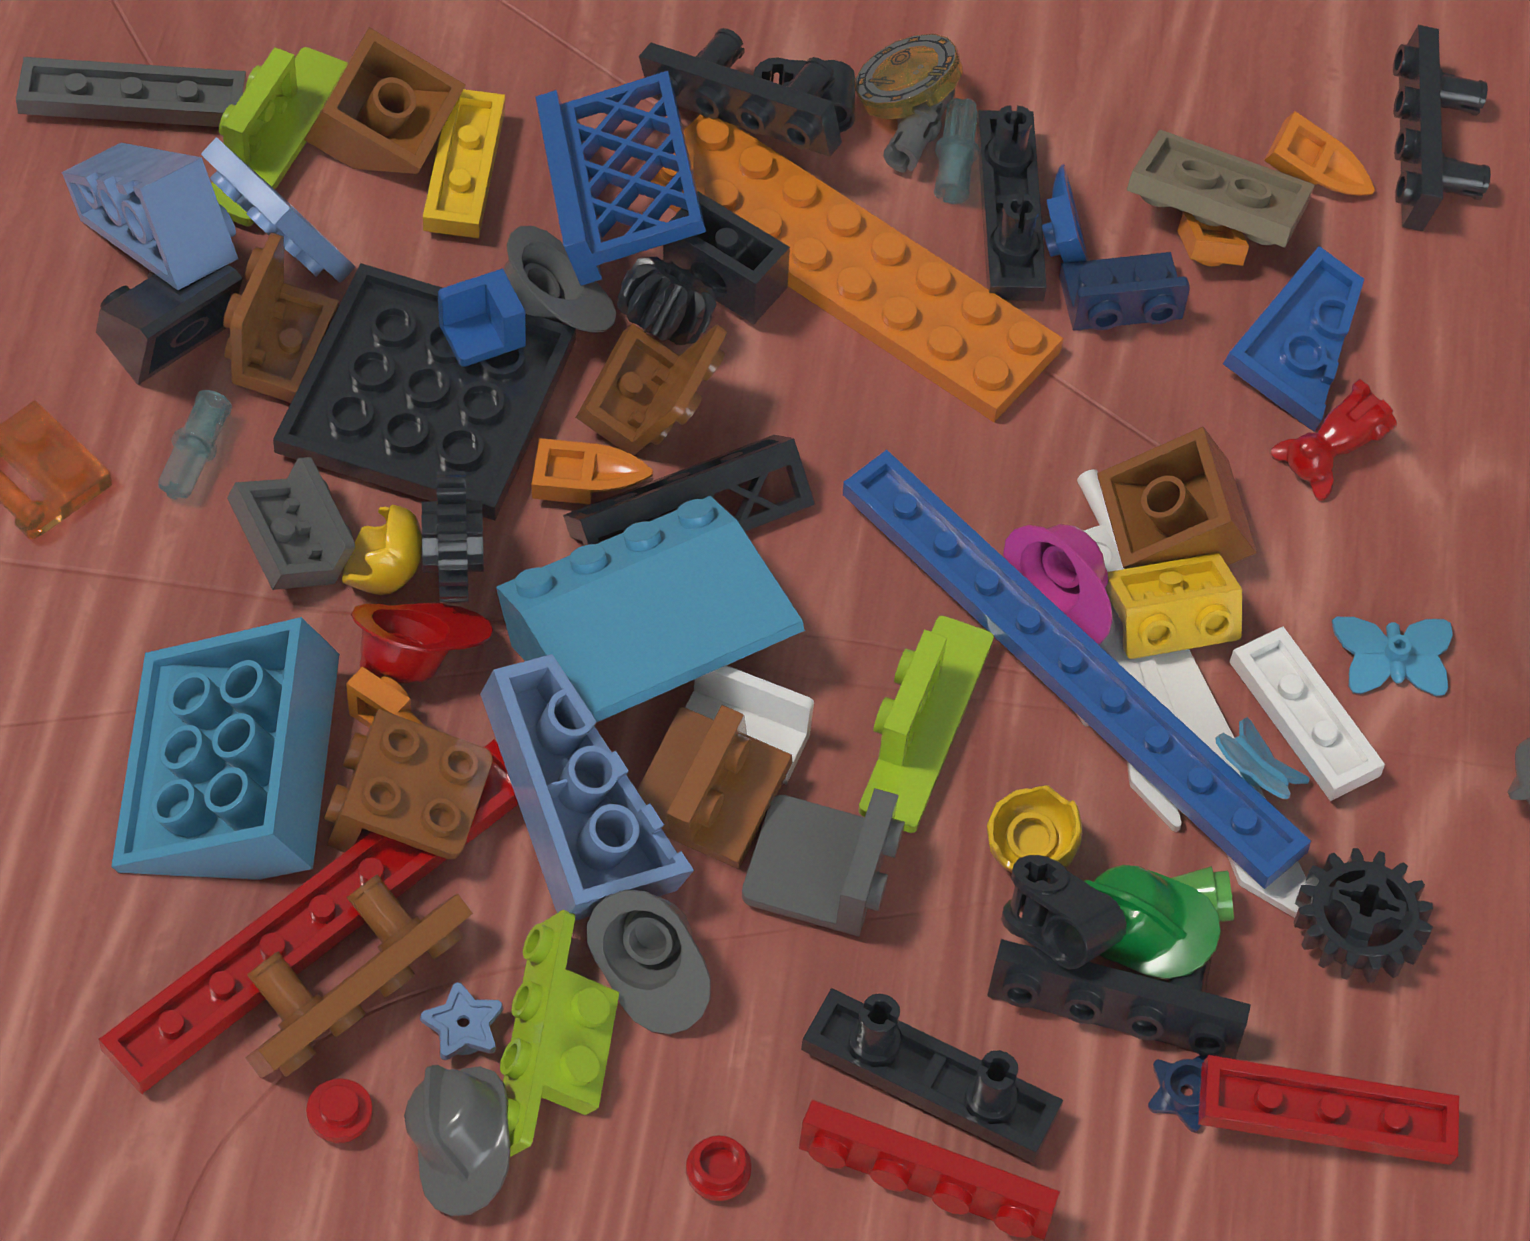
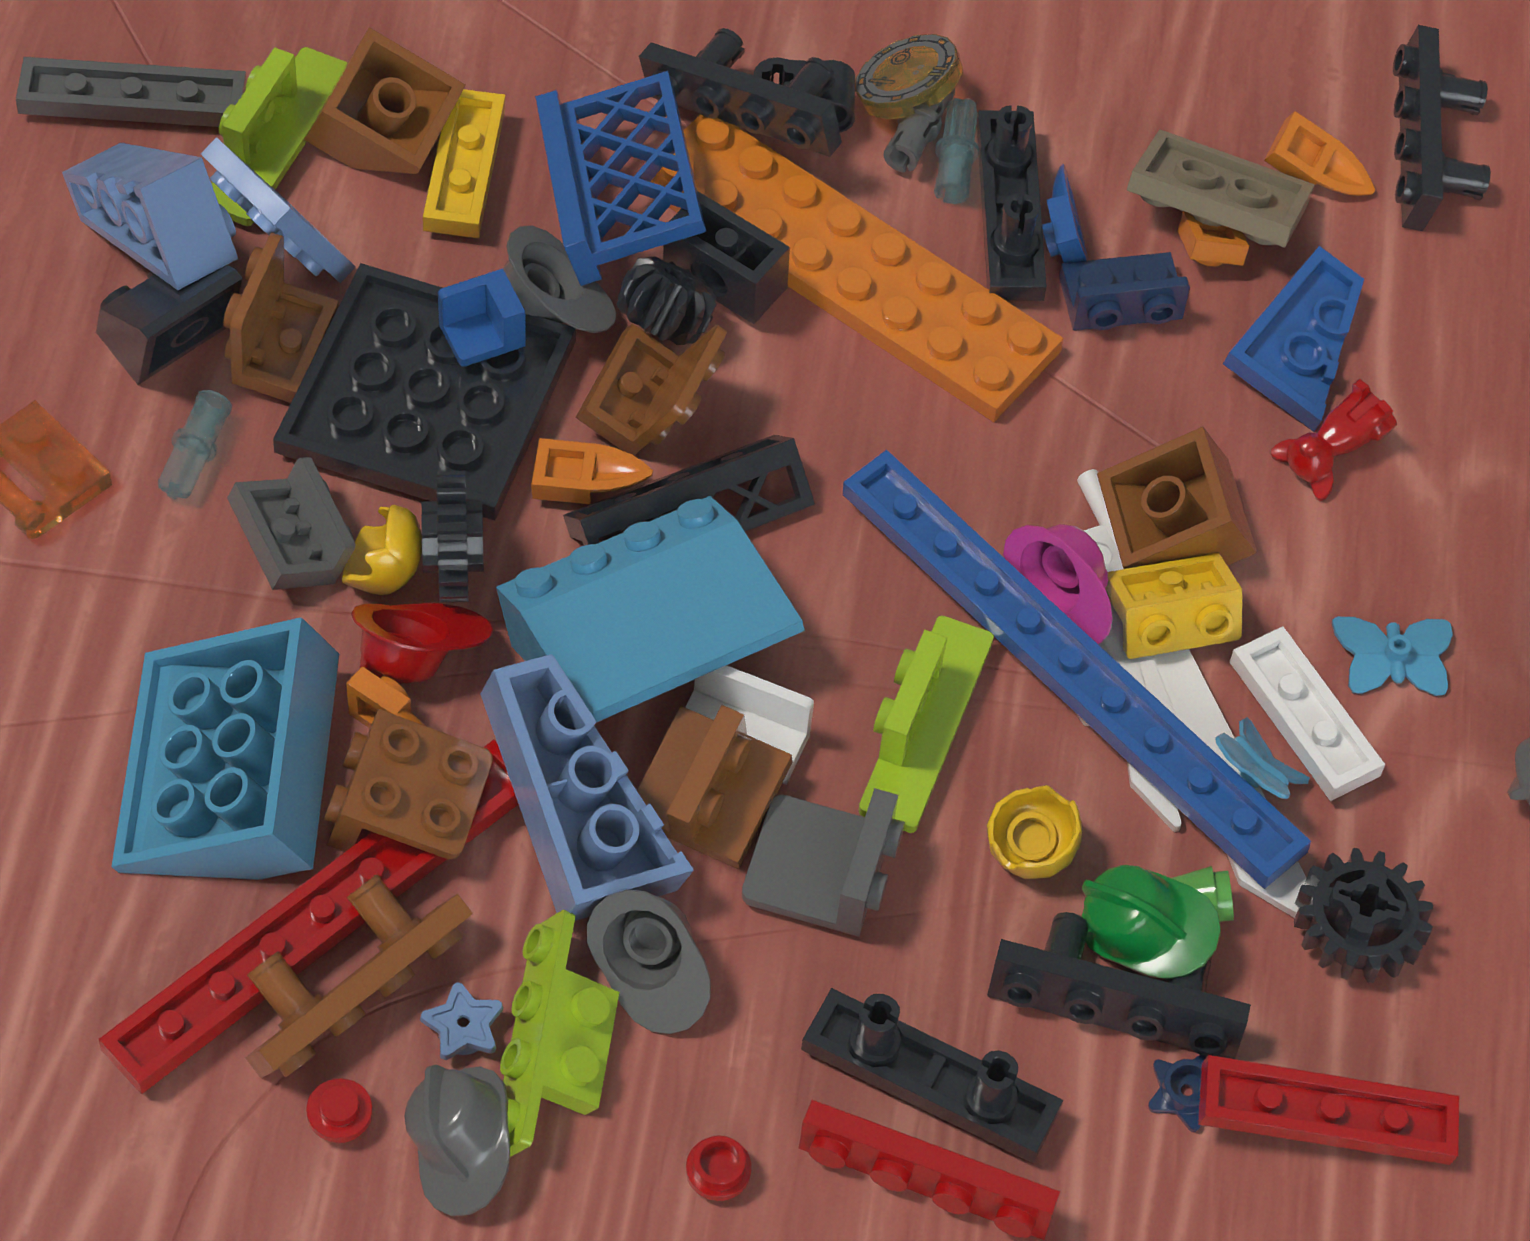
(1062, 917): black piece -> none

